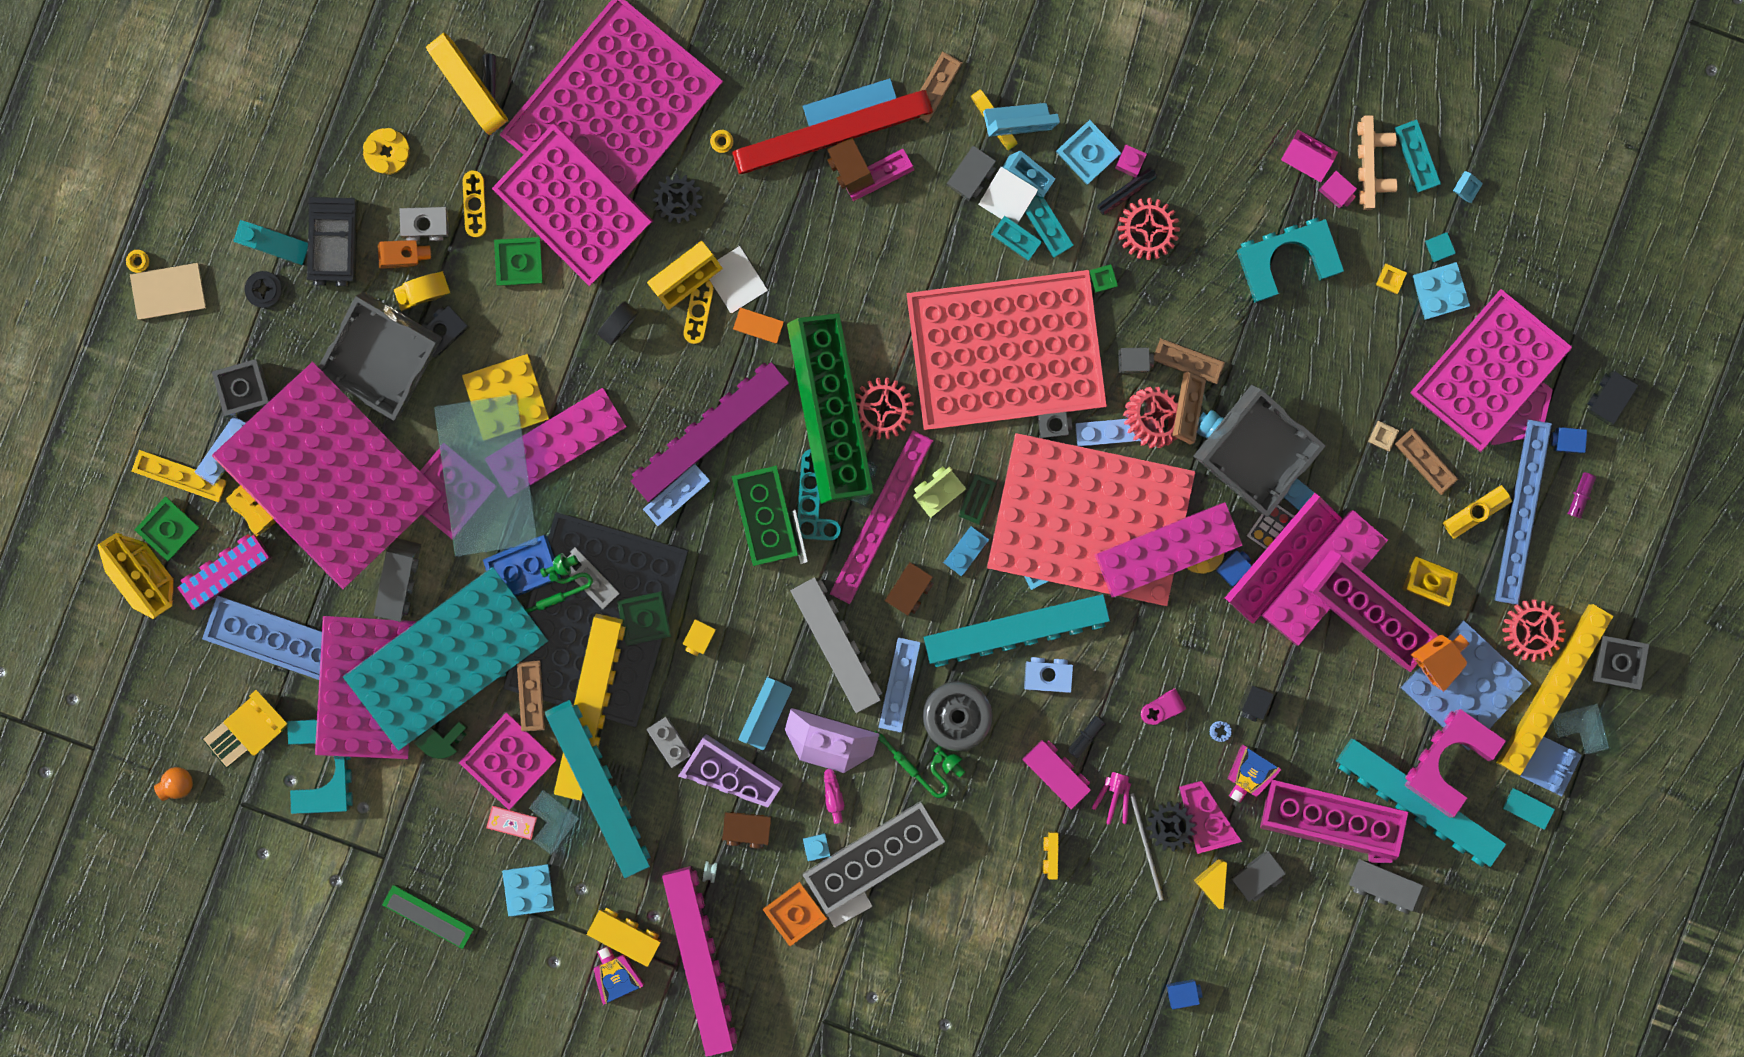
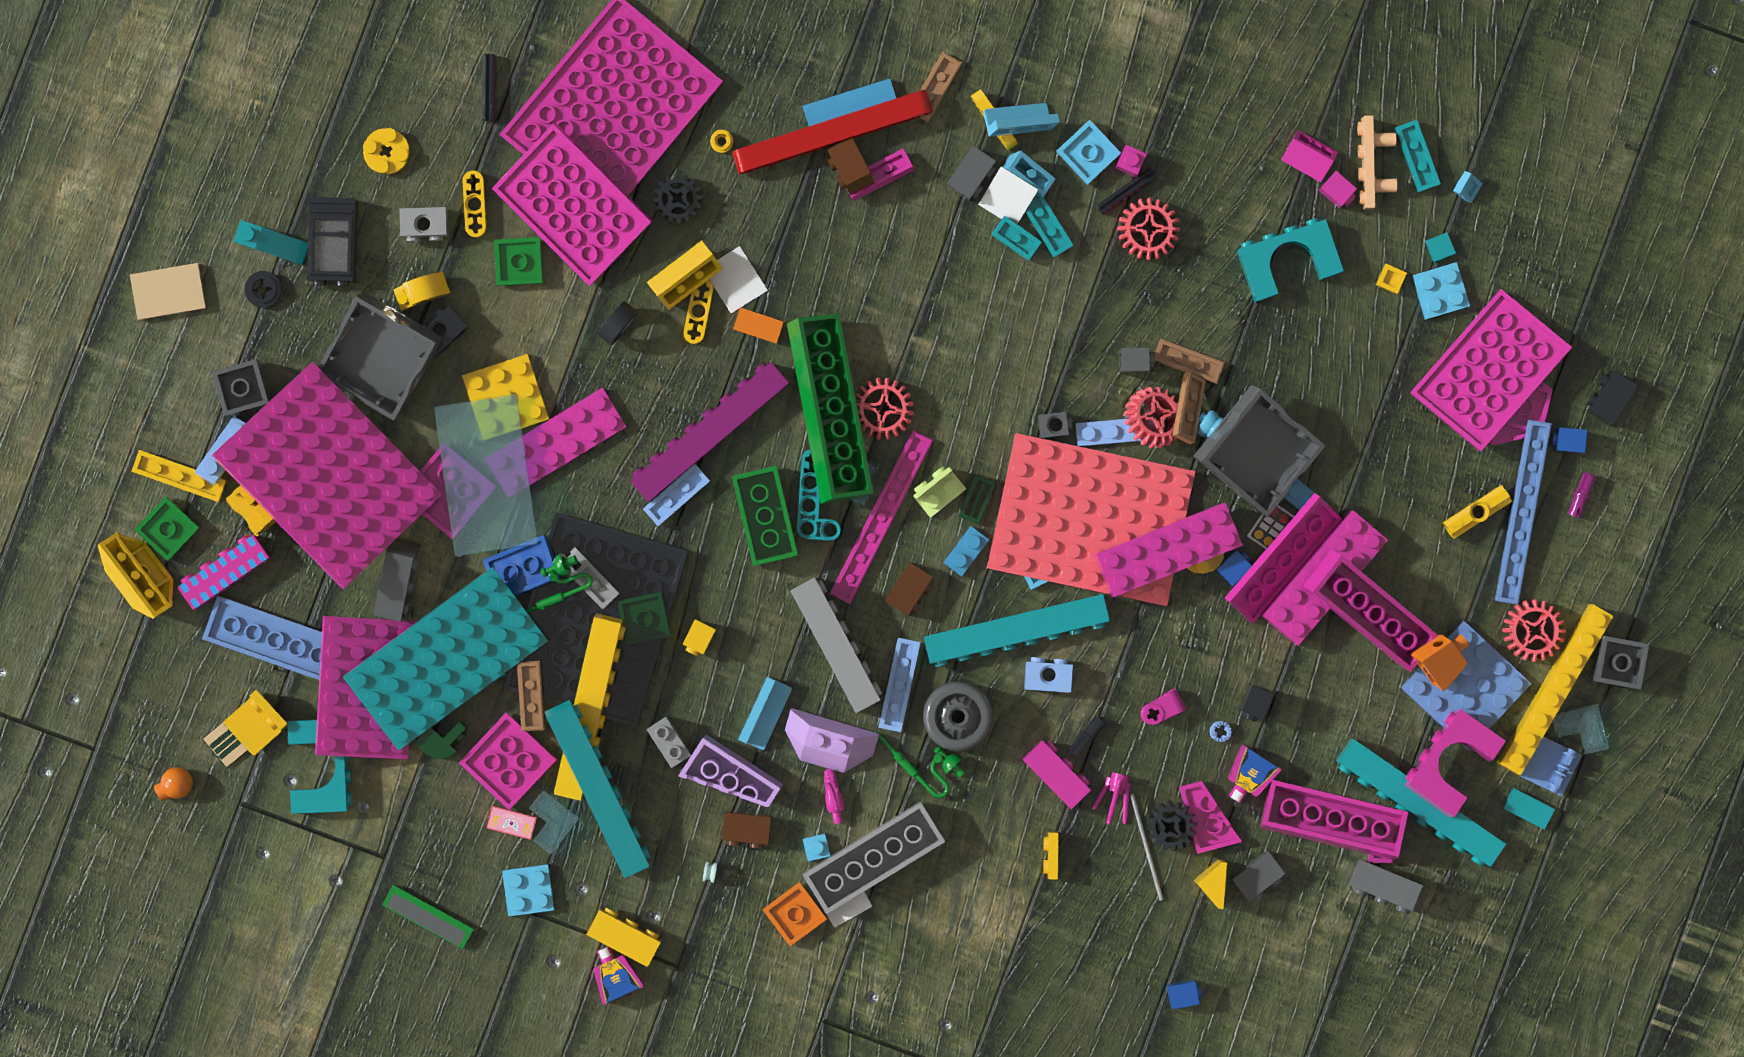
(131, 258): yellow plate -> none
(391, 257): orange torso -> none
(467, 83): yellow beam -> none
(698, 961): dark pink brick -> none
(797, 536): white sticker -> none
(1006, 350): coral plate -> none
(1103, 278): green plate -> none
(1383, 436): tan tile -> none
(1426, 461): medium nougat tile -> none
(1431, 582): yellow slope -> none

